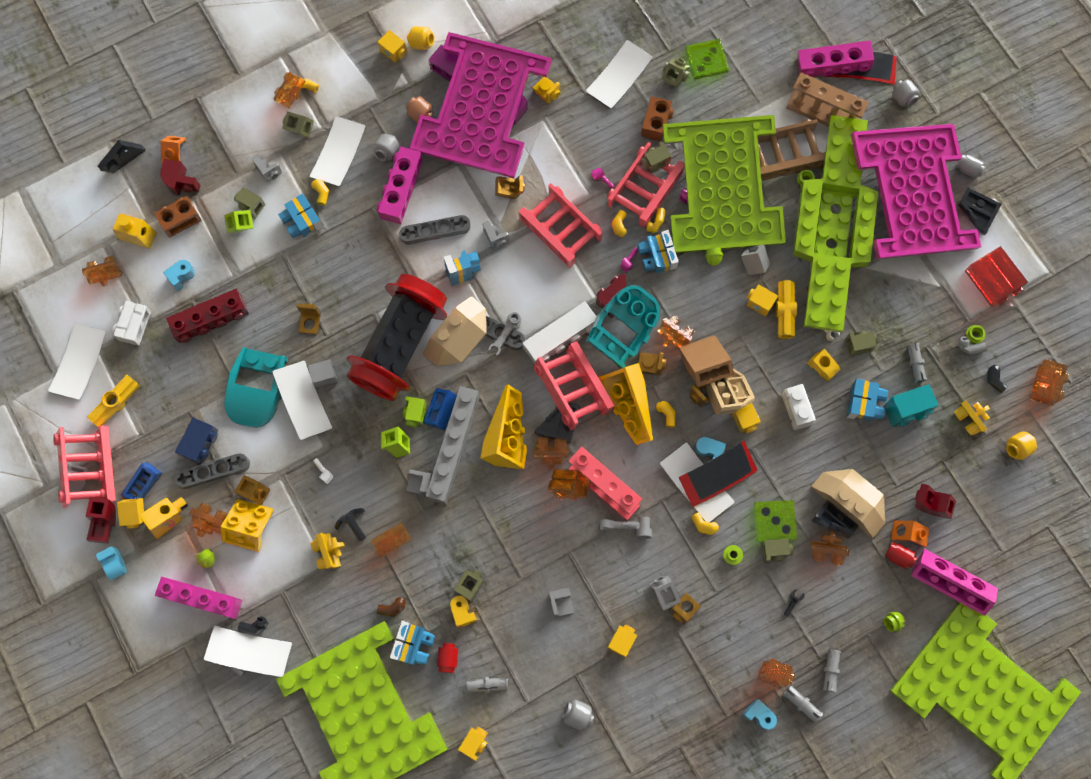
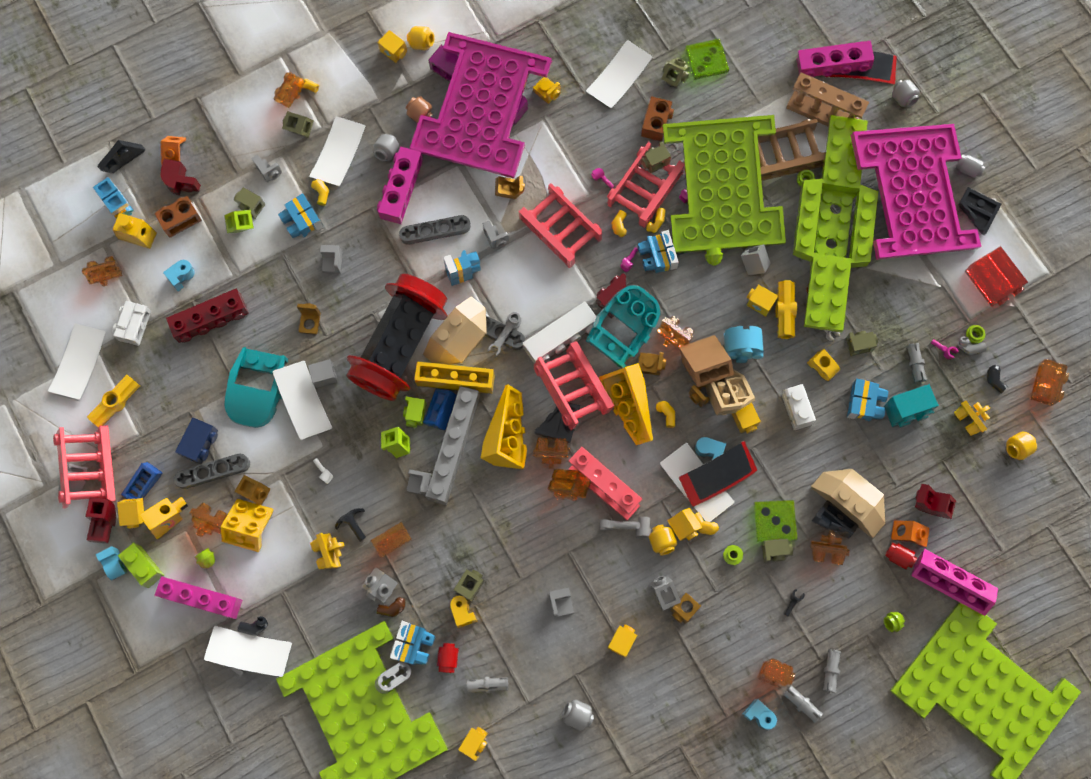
(113, 198): none -> dark azure hips
(140, 565): none -> lime brick
(331, 258): none -> light grey panel
(379, 585): none -> light grey brick
(395, 681): none -> light grey beam
(454, 376): none -> yellow brick
(662, 540): none -> yellow head
(685, 524): none -> yellow brick
(744, 343): none -> medium azure brick
(947, 355): none -> dark pink hand

